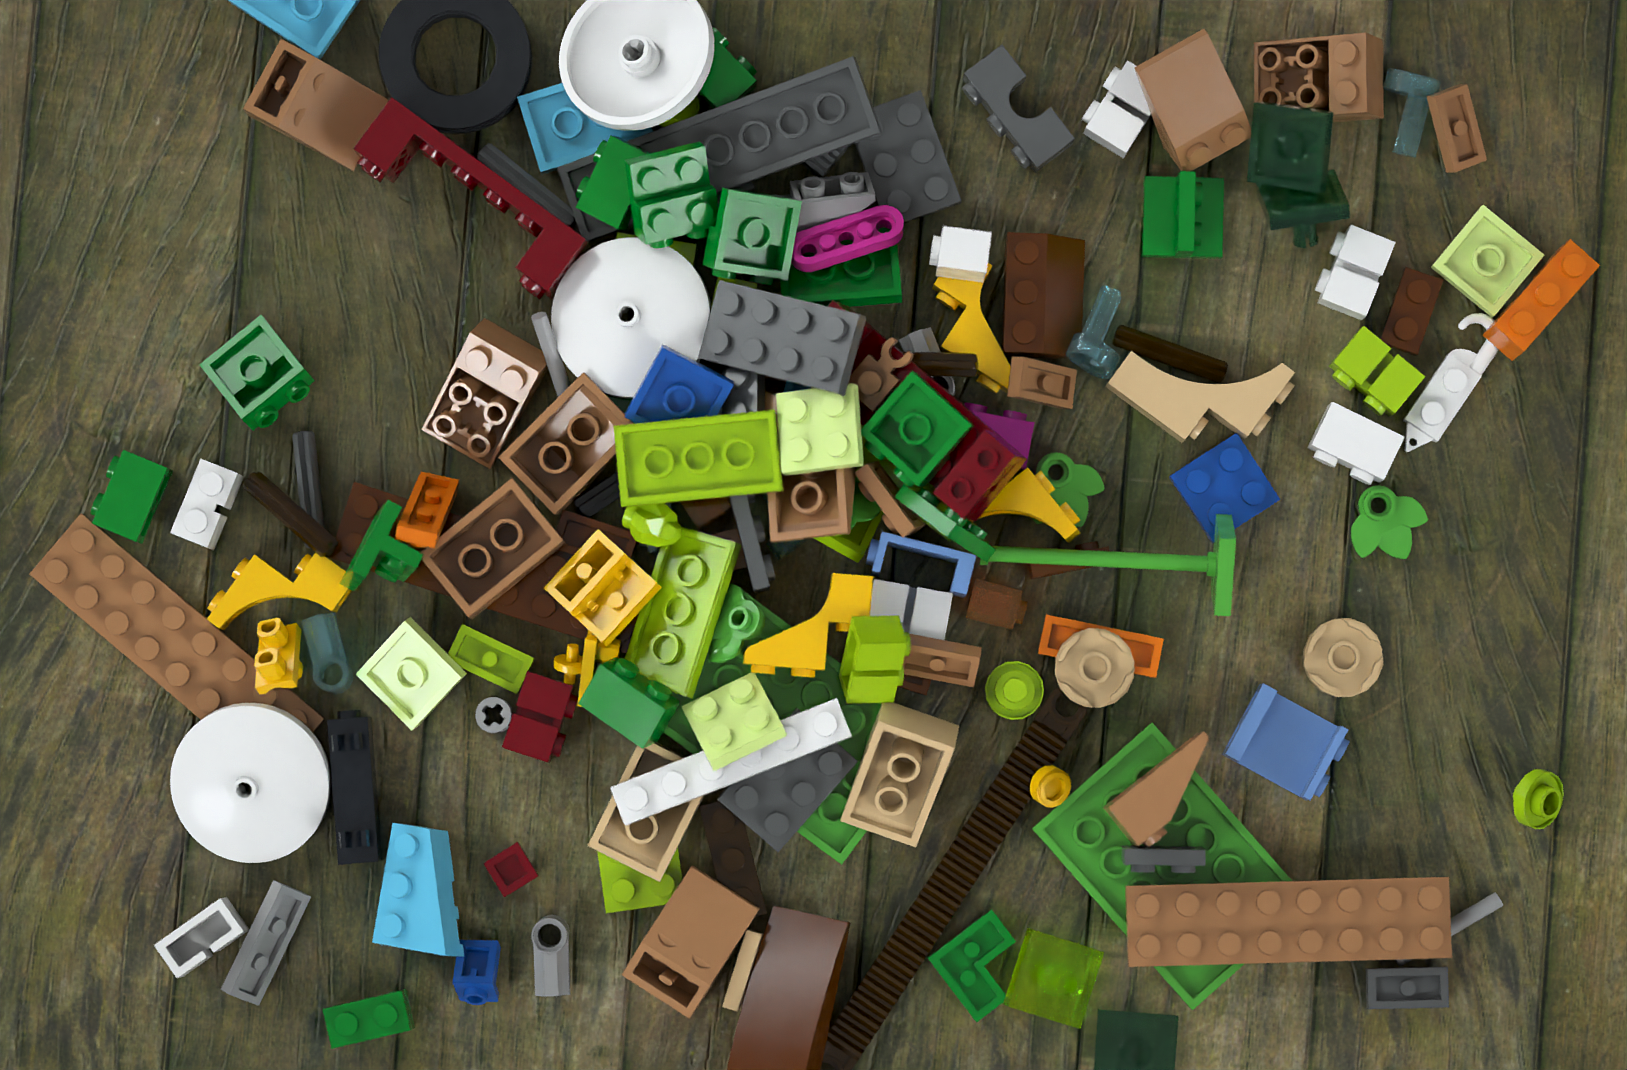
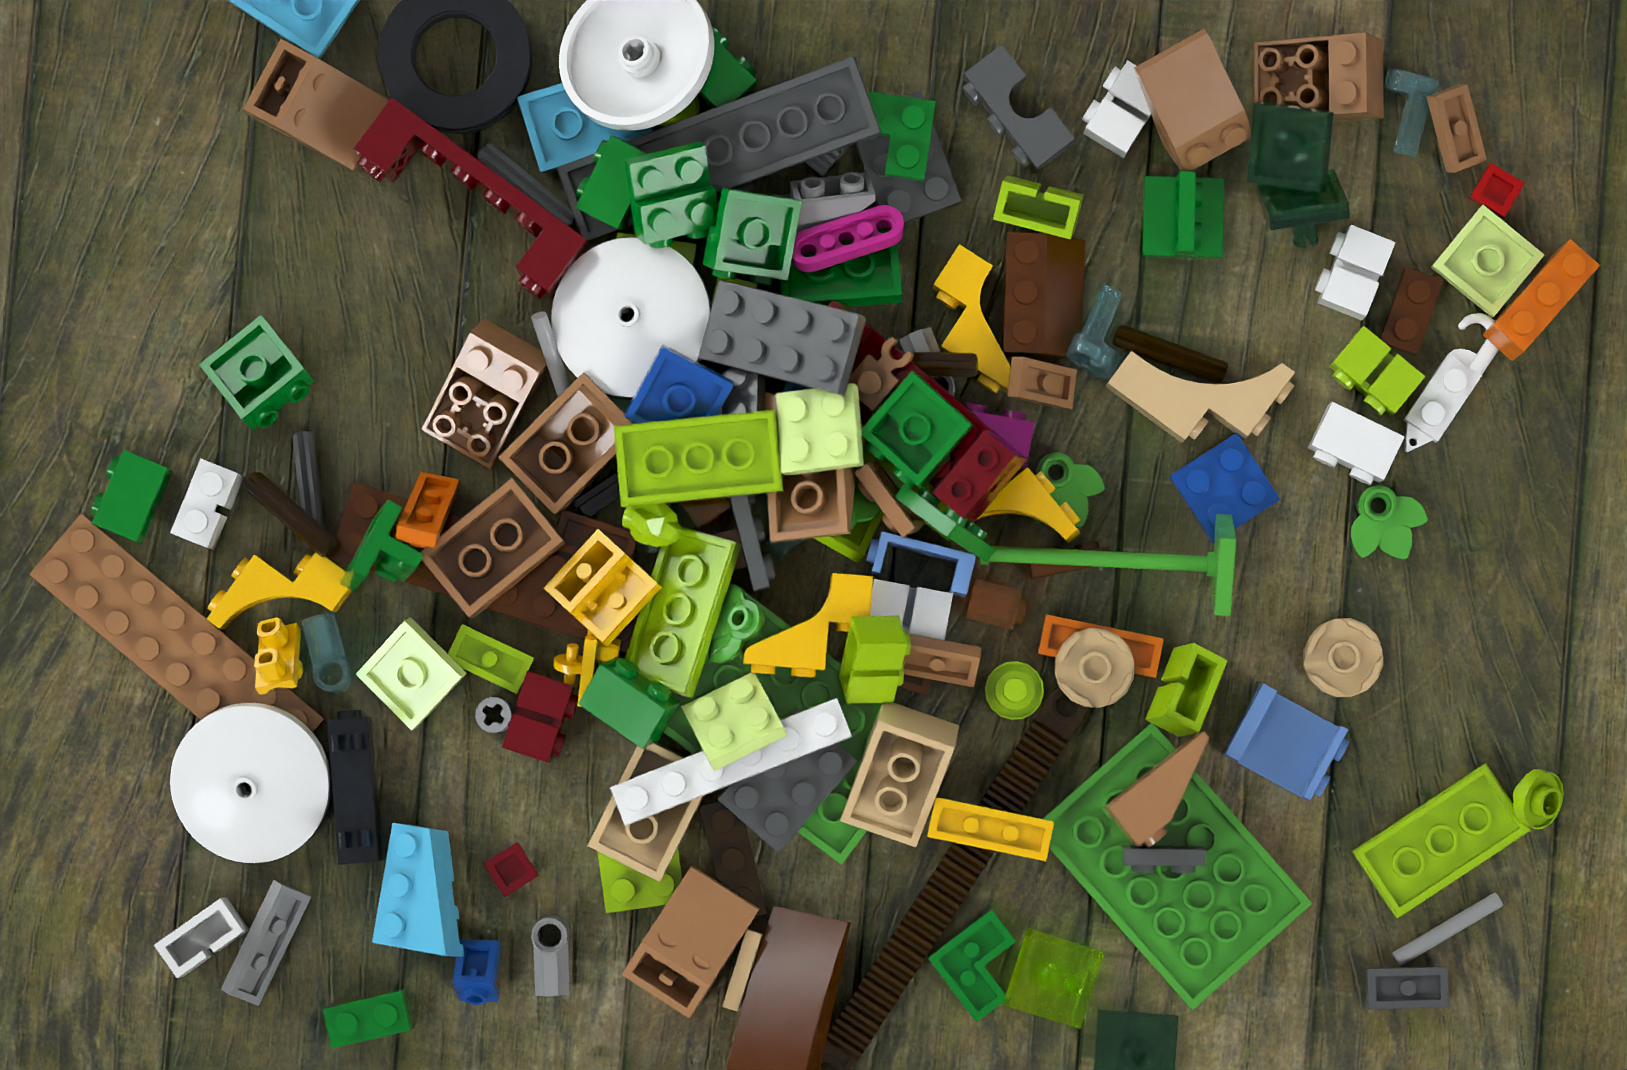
(909, 127): none -> green plate
(961, 253): white piece -> none
(990, 829): none -> yellow plate
(1047, 212): none -> lime piece
(1050, 786): yellow tile -> none
(1191, 684): none -> lime piece
(1288, 921): medium nougat plate -> none
(1440, 841): none -> lime tile
(1496, 190): none -> red plate

